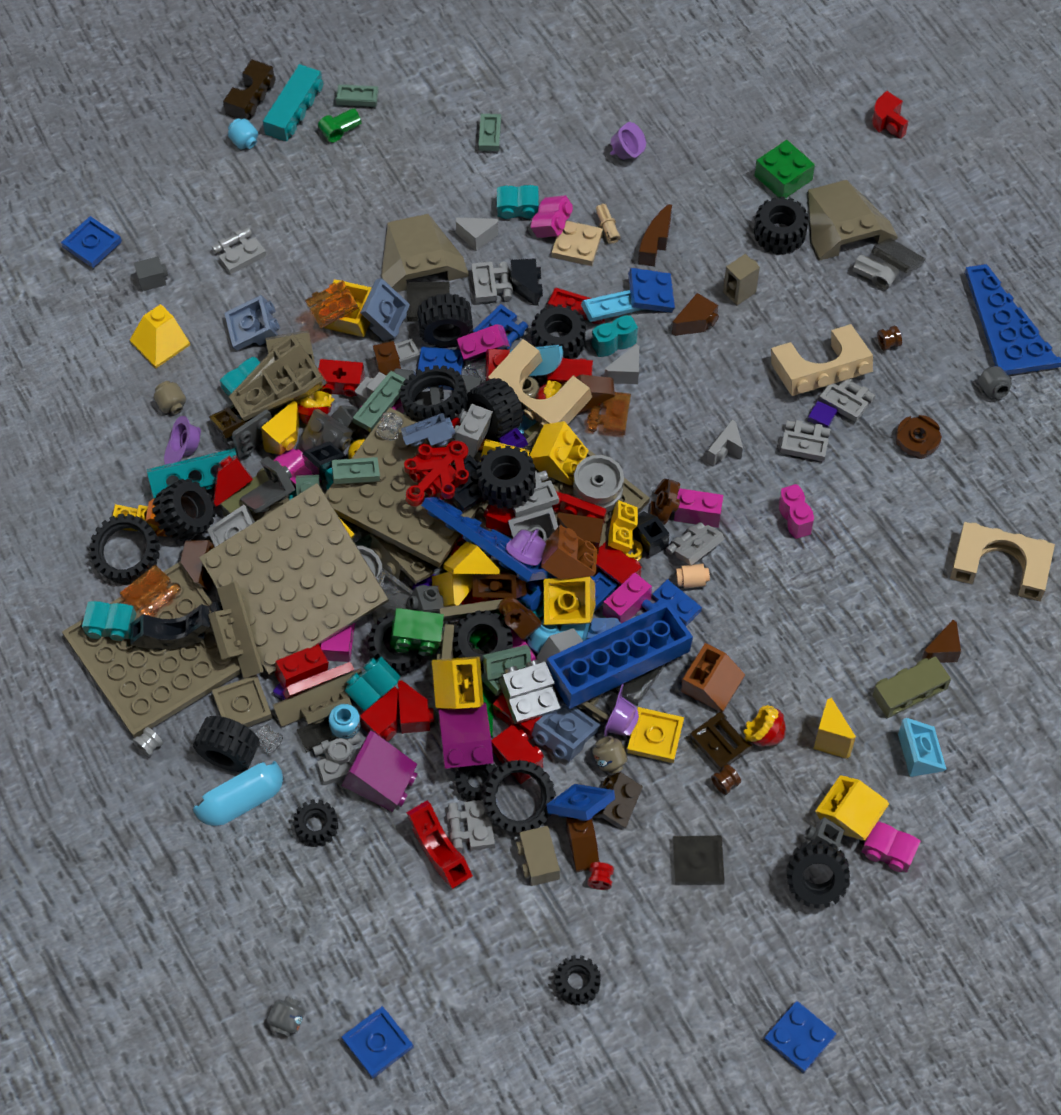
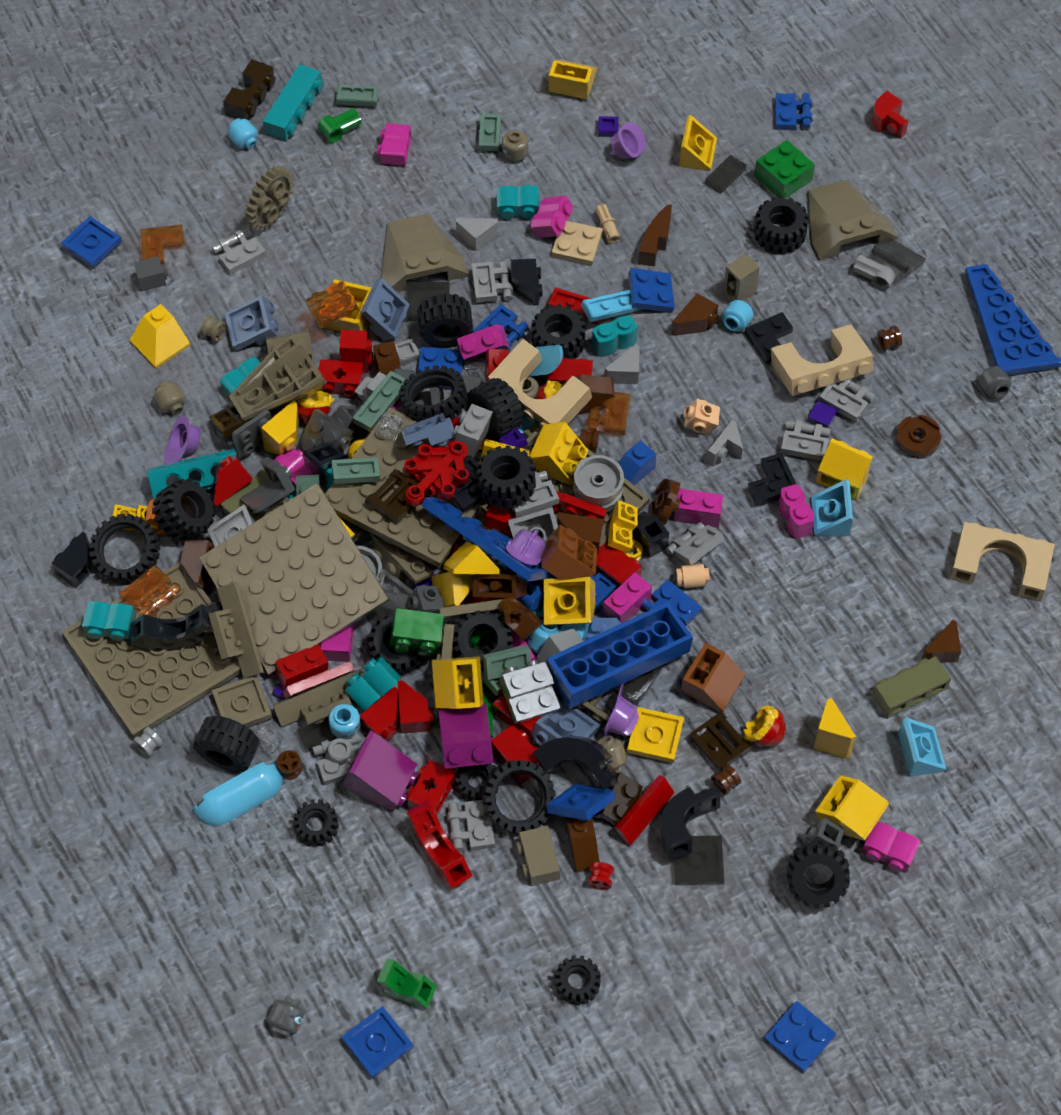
(75, 561): none -> black slope
(157, 239): none -> clear orange plate
(213, 328): none -> dark tan wheel
(269, 198): none -> dark tan gear
(287, 759): none -> reddish brown wheel
(356, 348): none -> red brick
(395, 144): none -> dark pink brick
(395, 505): none -> dark brown plate
(406, 986): none -> green brick
(433, 776): none -> red brick
(515, 145): none -> dark tan head
(571, 78): none -> yellow slope
(580, 748): none -> black arch
(590, 439): none -> reddish brown wheel
(607, 126): none -> dark purple tile
(638, 462): none -> blue slope
(644, 810): none -> red tile
(679, 812): none -> black arch
(697, 146): none -> yellow slope
(701, 416): none -> light nougat brick
(725, 174): none -> clear smoke tile
(737, 315): none -> medium azure head
(766, 332): none -> black plate
(777, 476): none -> black plate
(786, 111): none -> blue plate
(833, 510): none -> medium azure slope
(844, 463): none -> yellow slope

